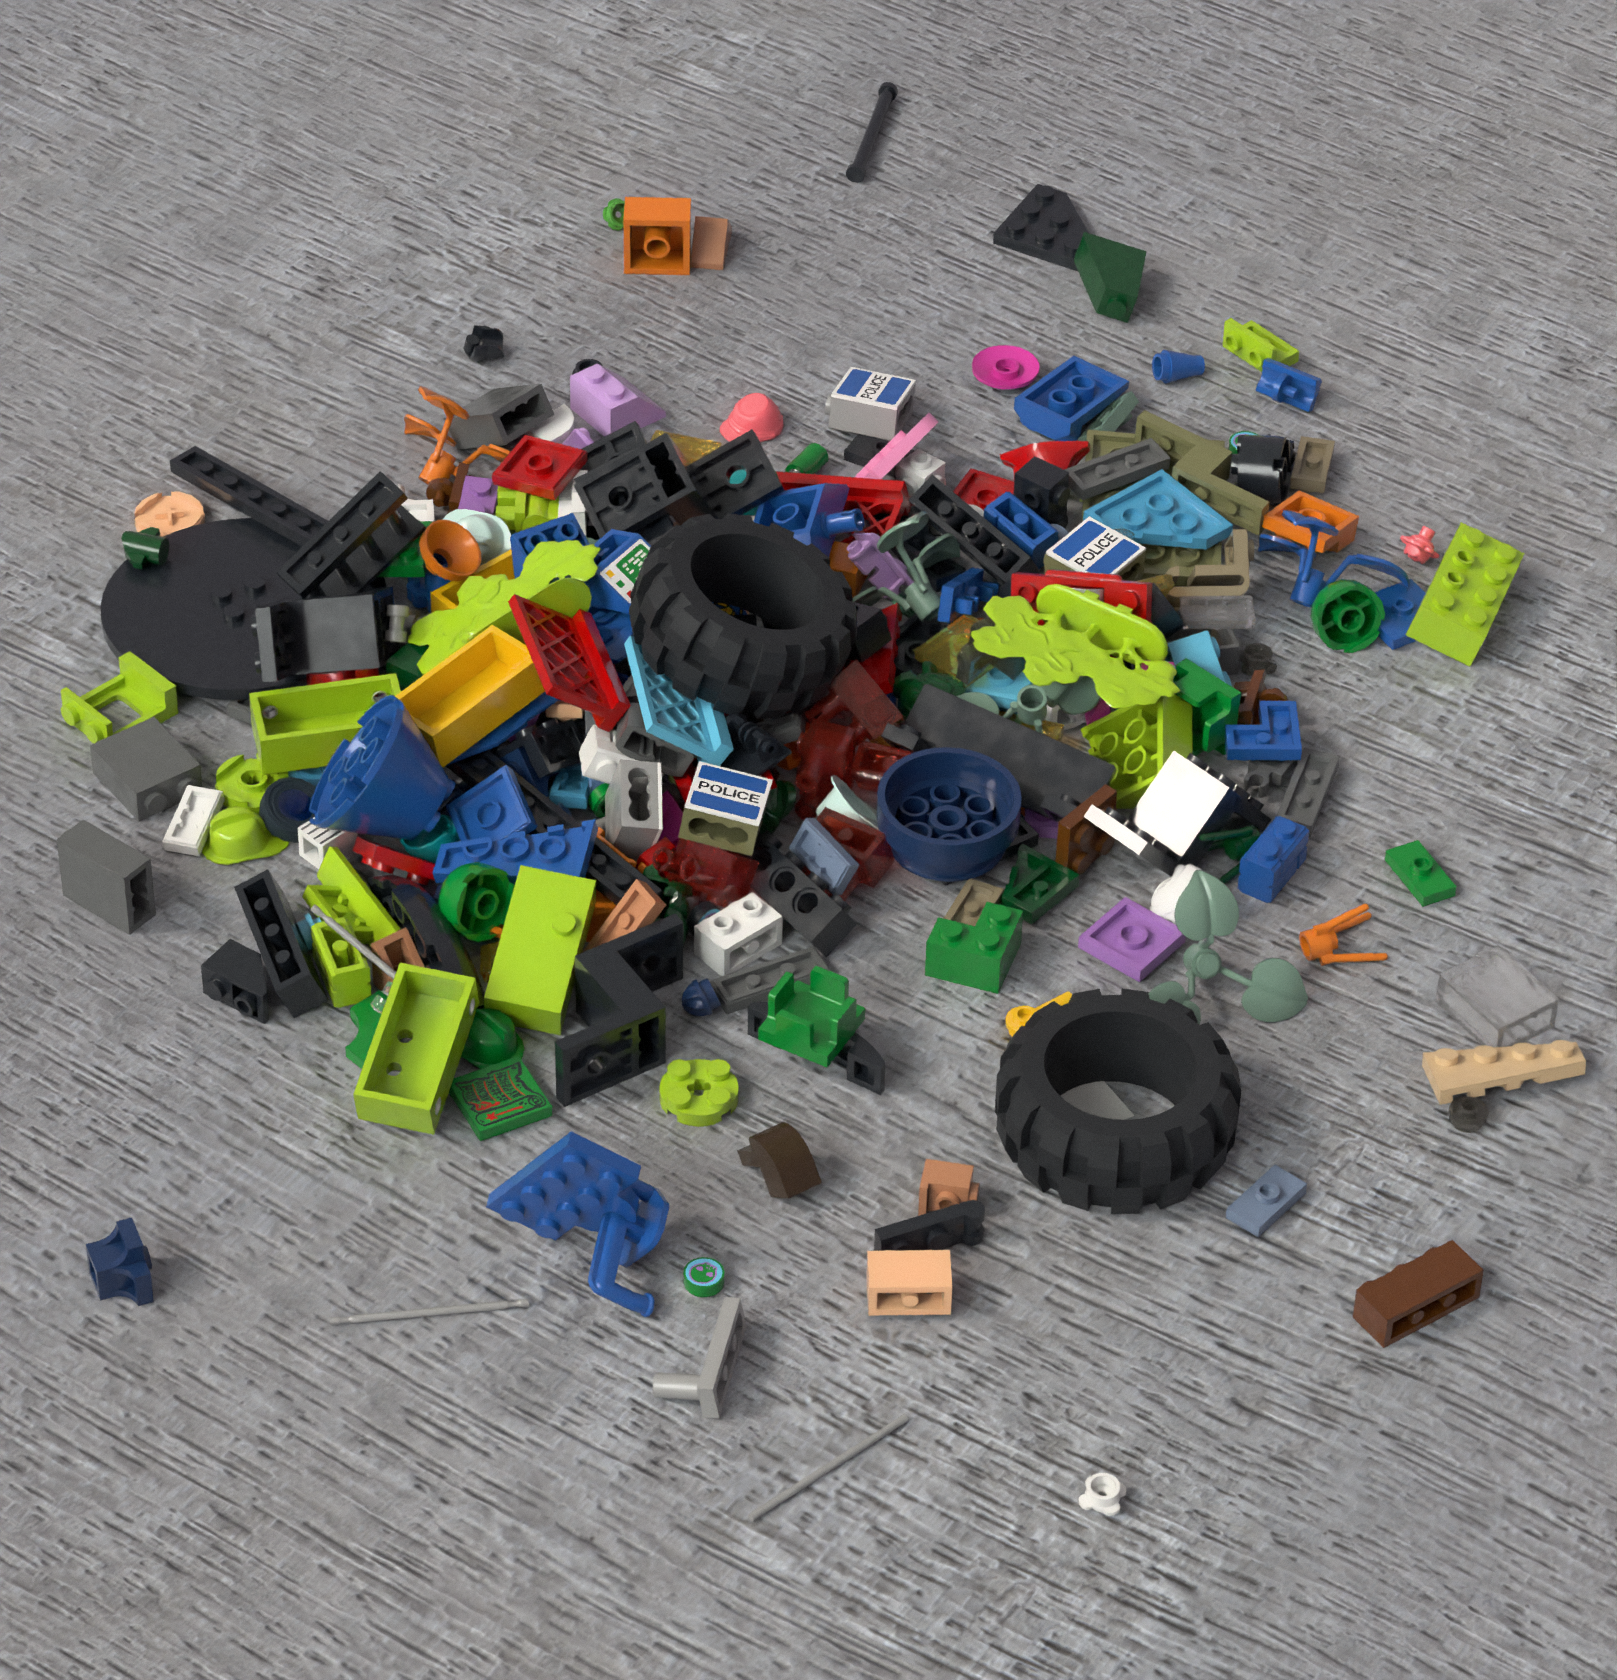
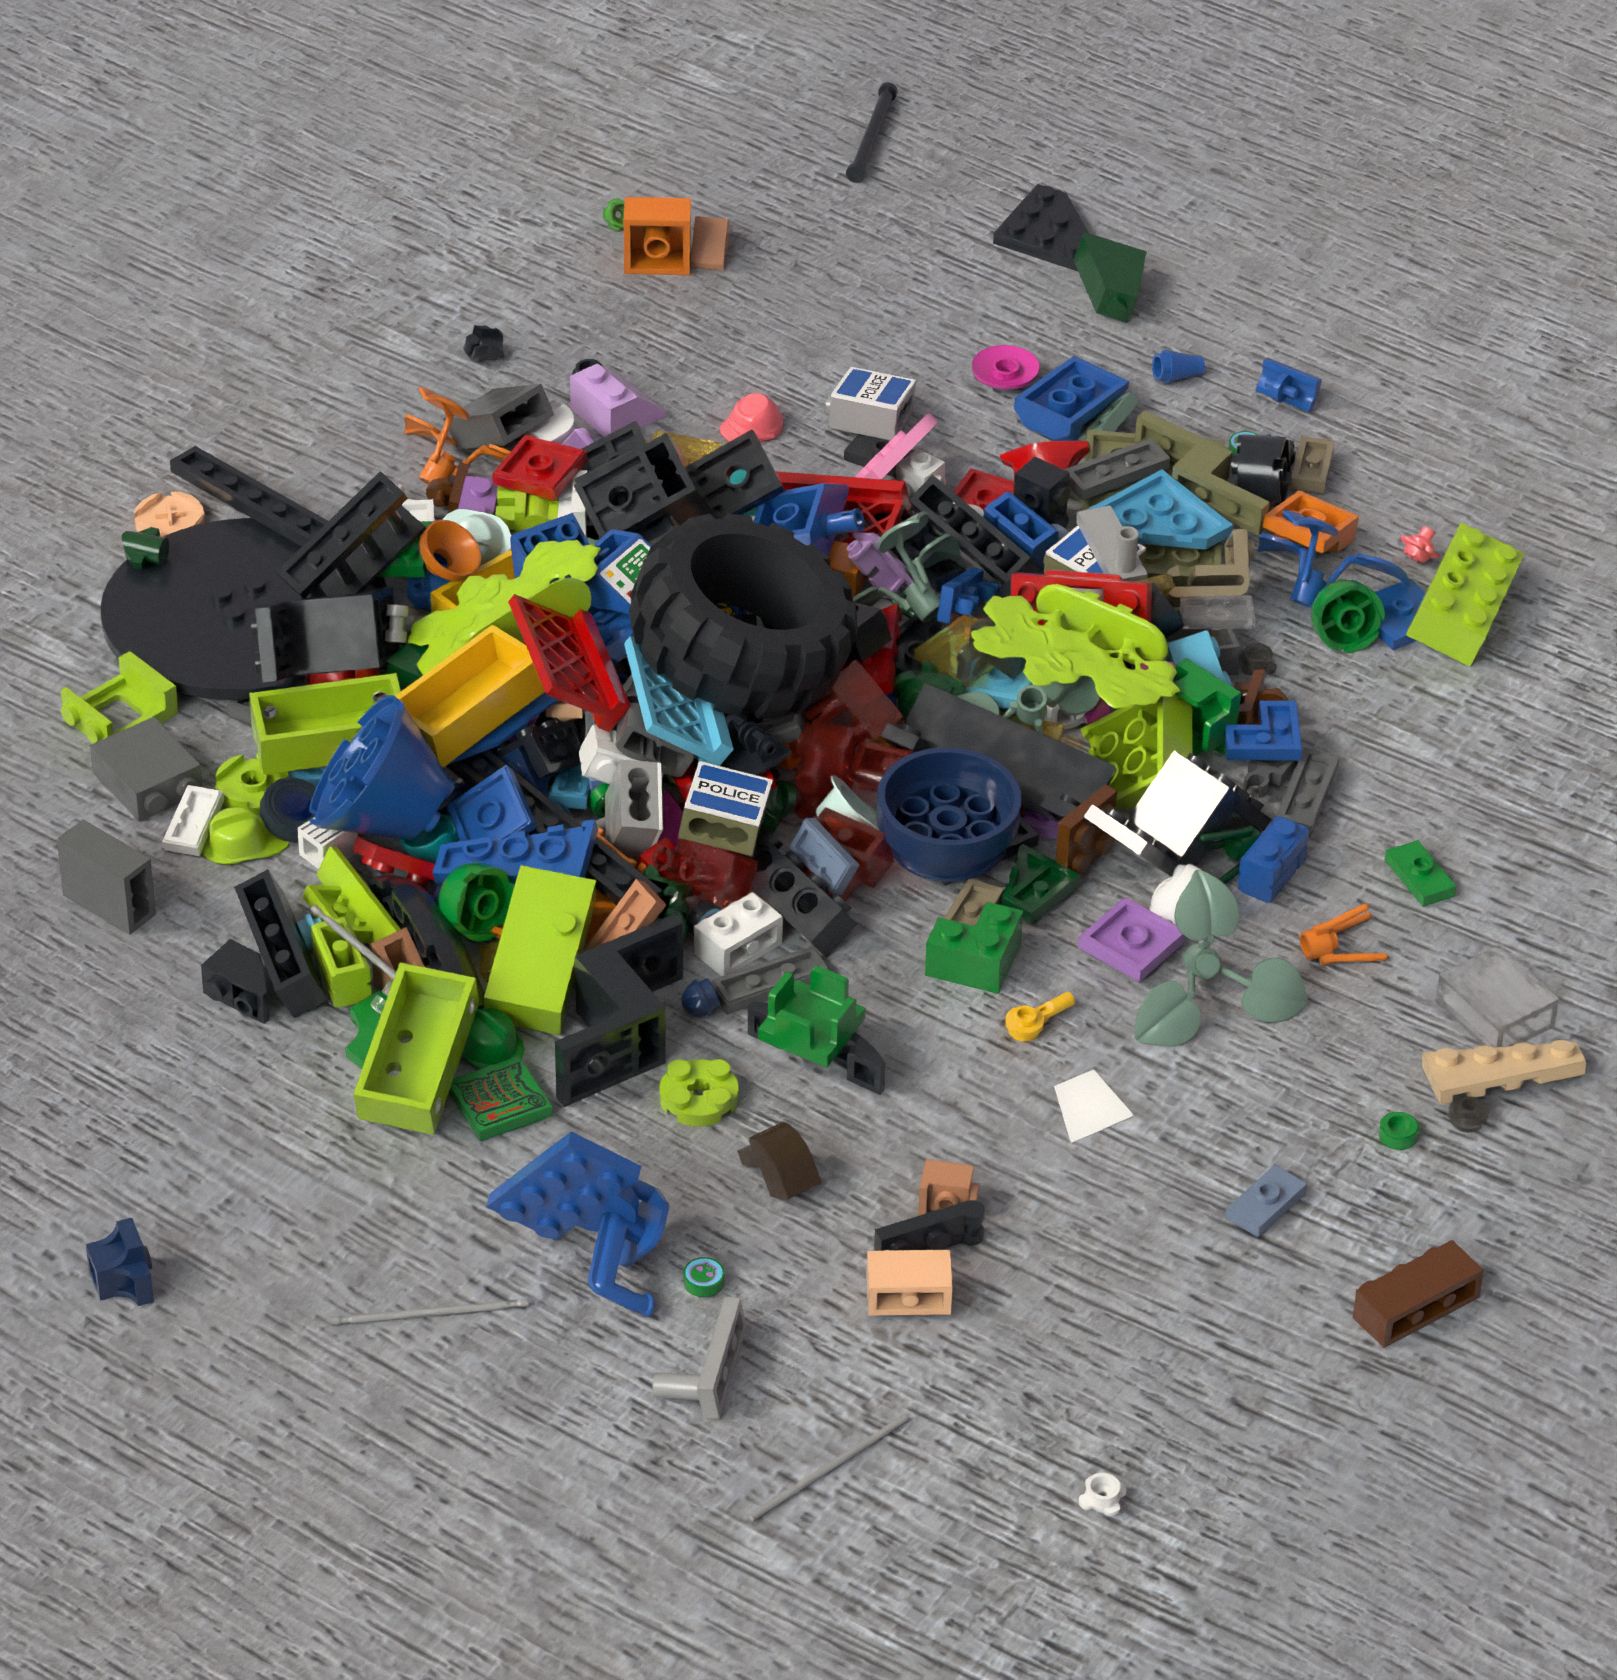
(809, 460): green piece -> none
(1111, 543): none -> light grey piece
(1116, 1159): black tyre -> none
(1256, 343): lime bracket -> none
(1399, 1130): none -> green tile

